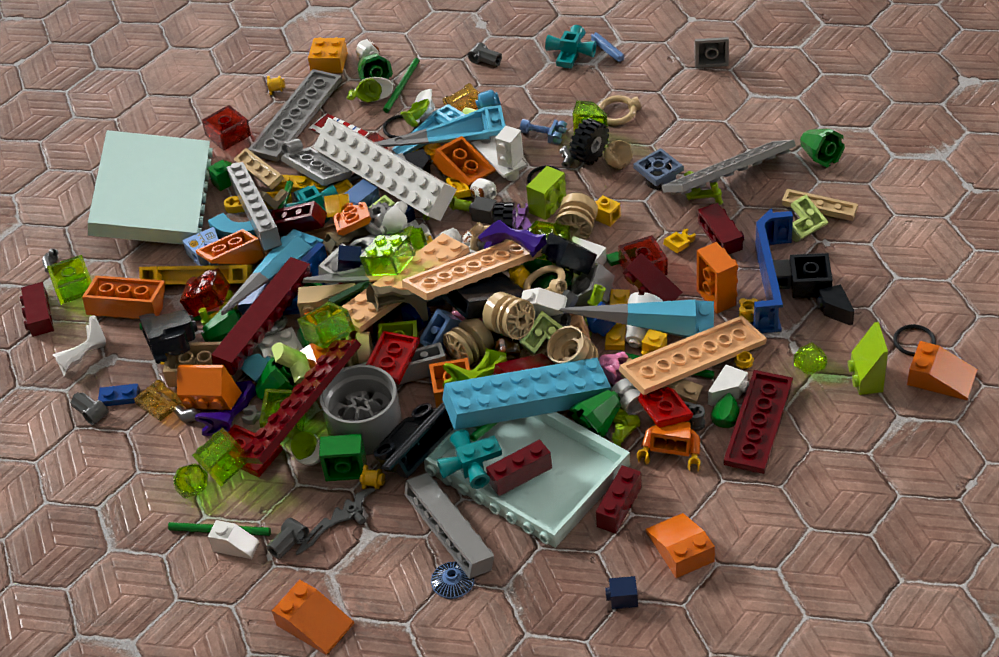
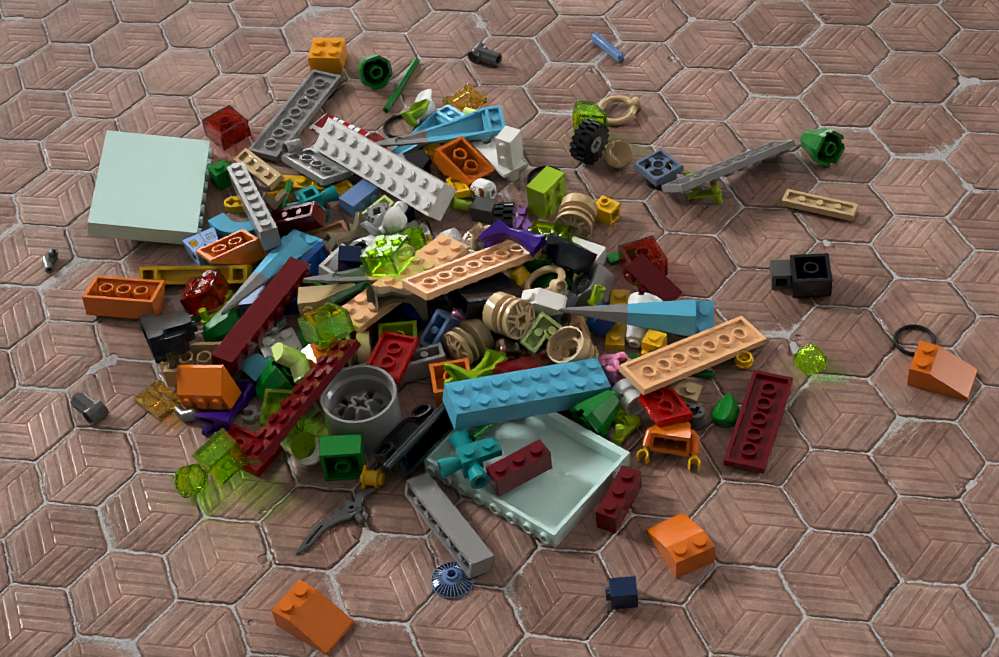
(36, 309): dark red brick -> none
(69, 278): clear neon green brick -> none
(73, 356): white animal -> none
(118, 394): blue plate -> none
(192, 527): green piece -> none
(232, 540): white slope -> none
(275, 84): yellow brick -> none
(291, 533): dark grey piece -> none
(335, 203): yellow brick -> none
(352, 218): orange tile -> none
(365, 48): white head -> none
(371, 89): lime hair -> none
(487, 99): dark azure head -> none
(553, 136): medium blue bar -> none
(568, 159): flat silver arm -> none
(570, 46): teal brick -> none
(678, 242): yellow plate -> none
(711, 52): light grey slope -> none
(717, 277): orange brick -> none
(720, 228): dark red brick -> none
(729, 380): white slope -> none
(747, 308): yellow brick -> none
(770, 230): blue panel -> none
(810, 218): yellowish green brick -> none
(835, 304): black slope -> none
(869, 362): lime slope -> none

